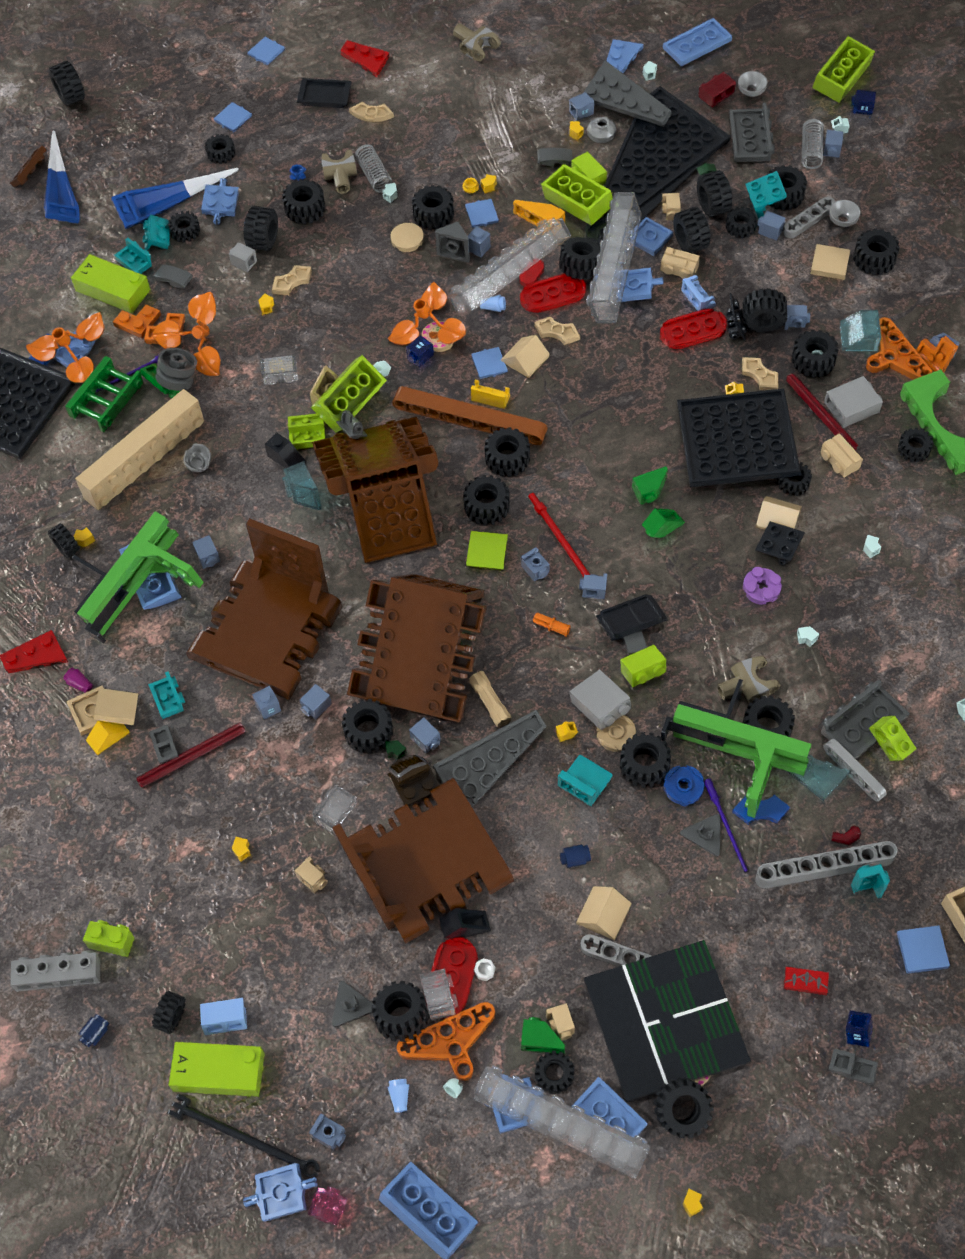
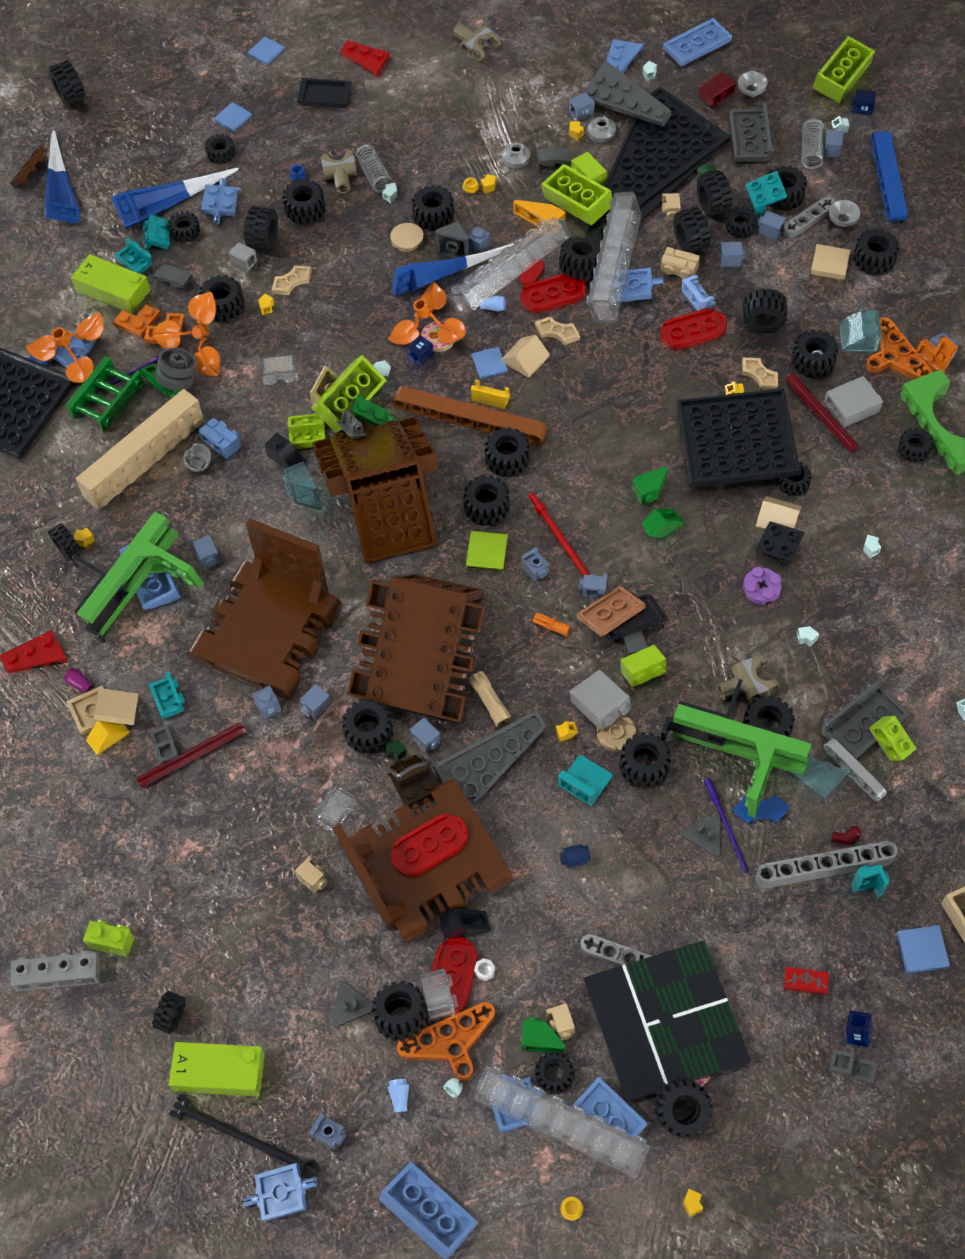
(93, 1030): dark blue brick -> none
(220, 437): none -> medium blue brick
(223, 1016): light blue hinge -> none
(225, 287): none -> black tyre
(240, 848): yellow piece -> none
(327, 1205): clear pink brick -> none
(371, 113): tan tile -> none
(371, 412): none -> green hinge
(419, 275): none -> blue plate
(429, 844): none -> red tile
(481, 213): medium blue piece -> none
(516, 159): none -> light grey piece
(571, 1208): none -> yellow plate
(604, 911): tan slope -> none
(610, 611): none -> nougat tile
(652, 236): medium blue tile -> none
(684, 774): blue plate -> none
(731, 254): none -> sand blue brick
(735, 320): black hinge -> none
(797, 316): sand blue brick -> none
(841, 455): tan brick -> none
(889, 176): none -> blue beam

